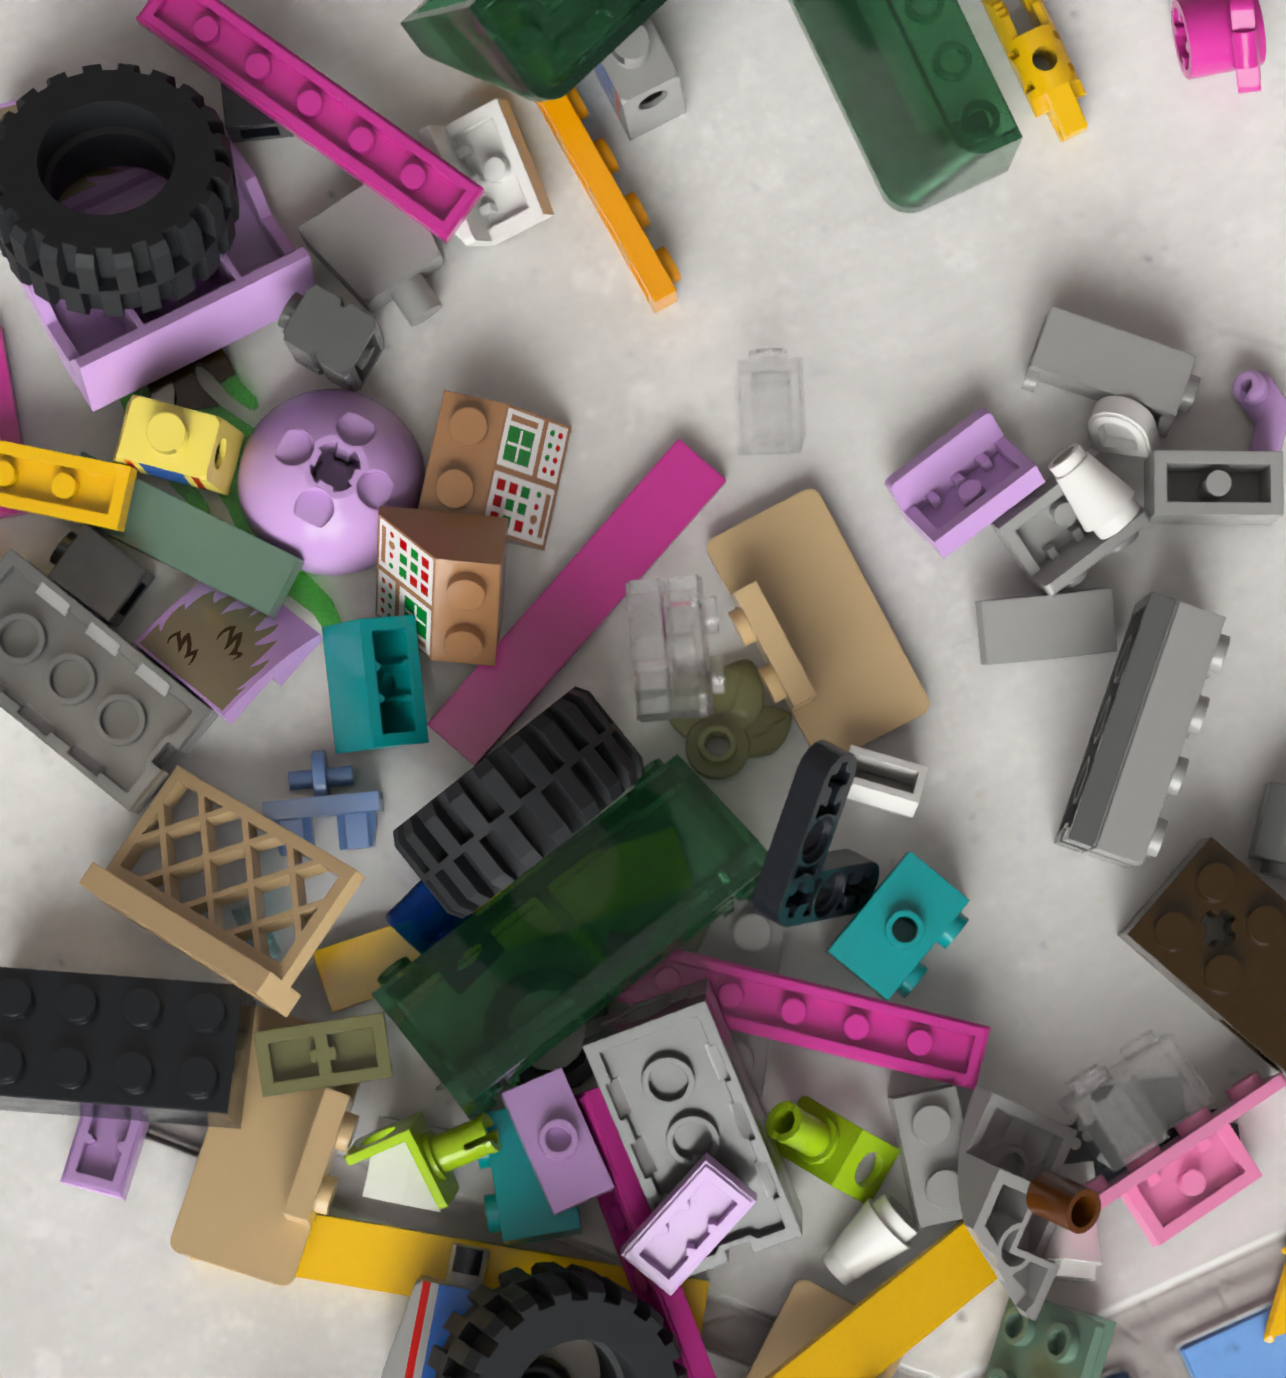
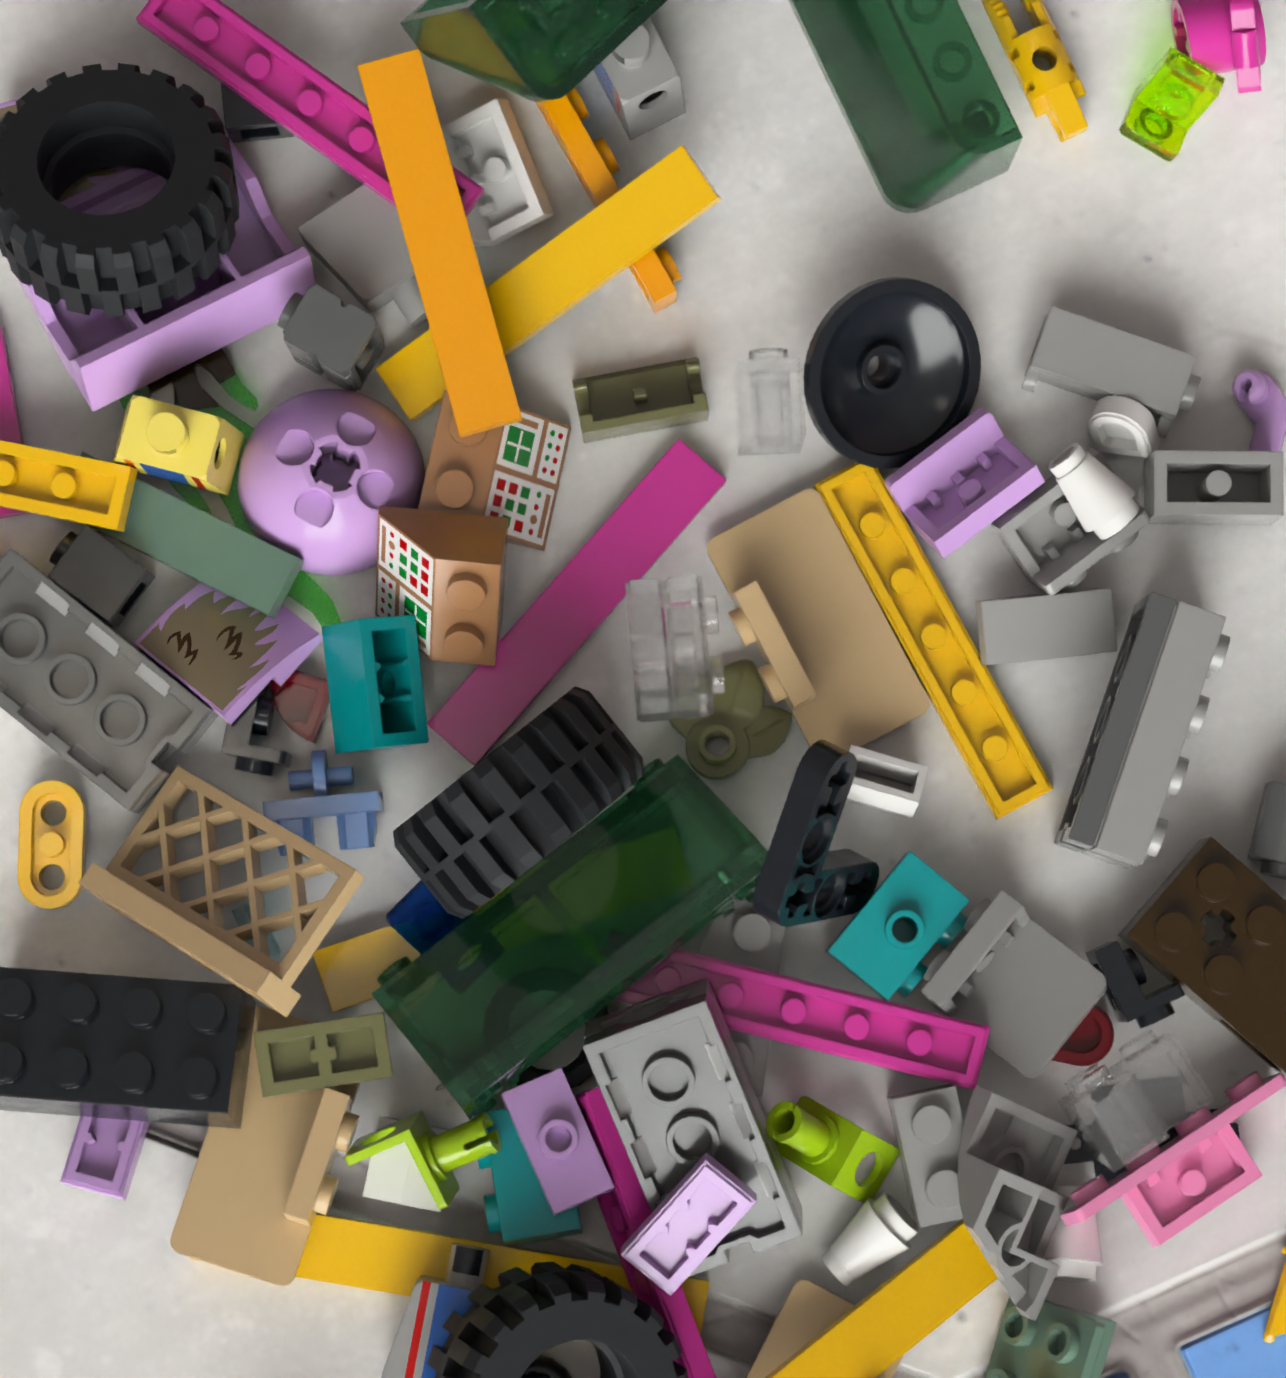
(48, 845): none -> yellow plate
(242, 737): none -> black bracket
(302, 703): none -> dark red tile
(439, 243): none -> light orange tile
(566, 270): none -> yellow tile
(640, 400): none -> olive hinge
(922, 378): none -> black dish
(934, 639): none -> yellow tile
(1016, 982): none -> light grey bracket
(1063, 1202): reddish brown hinge -> none
(1089, 1041): none -> dark red tile
(1123, 993): none -> black bracket
(1169, 103): none -> clear neon green bracket

